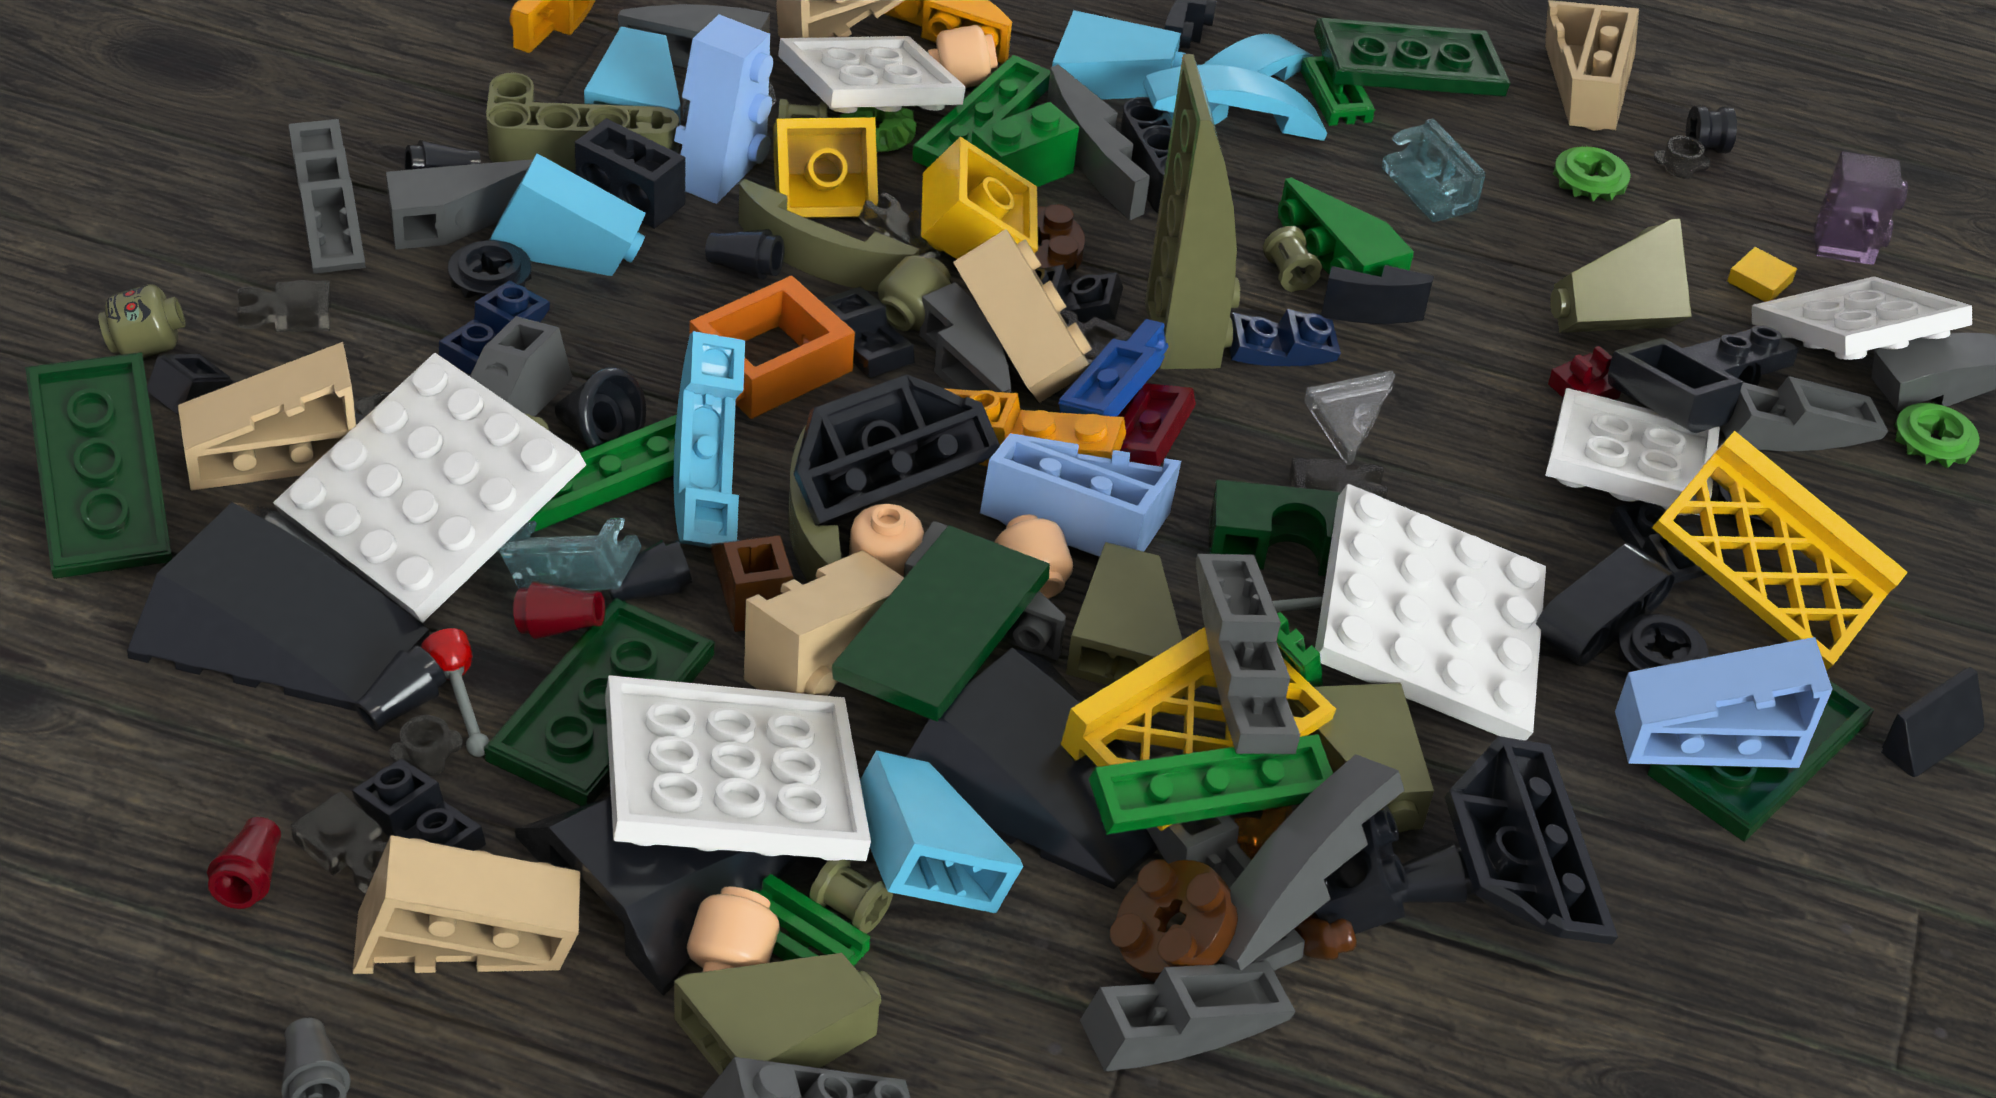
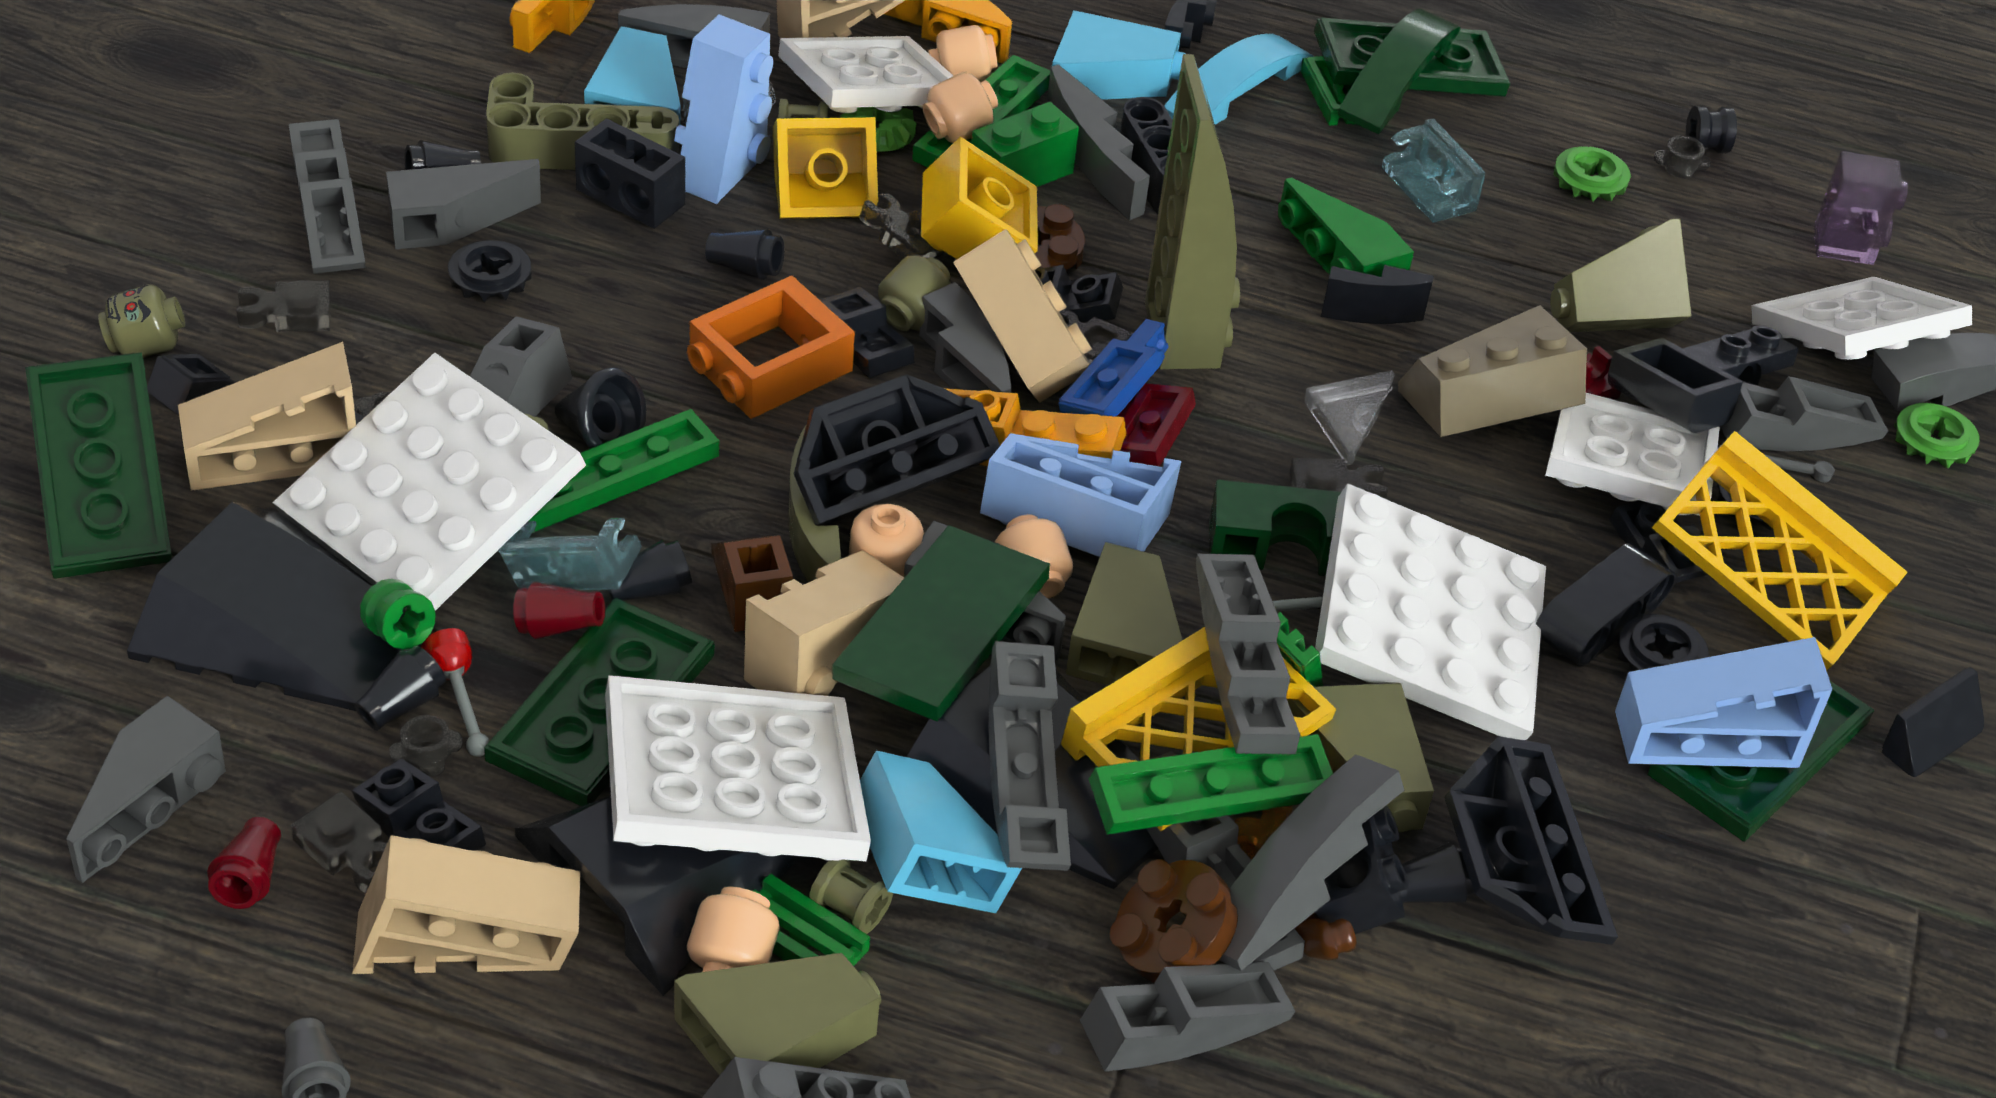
(144, 779): none -> dark grey slope
(383, 608): none -> green wheel
(491, 316): dark blue slope -> none
(569, 221): medium azure slope -> none
(705, 440): medium azure slope -> none
(817, 247): olive slope -> none
(959, 106): none -> light nougat head
(1023, 757): none -> dark grey slope
(1244, 90): medium azure slope -> none
(1292, 258): olive bush -> none
(1294, 341): dark blue slope -> none
(1394, 67): none -> dark green slope
(1499, 375): none -> dark tan wedge
(1591, 59): tan wedge -> none
(1761, 275): yellow tile -> none
(1820, 471): none -> dark grey hinge

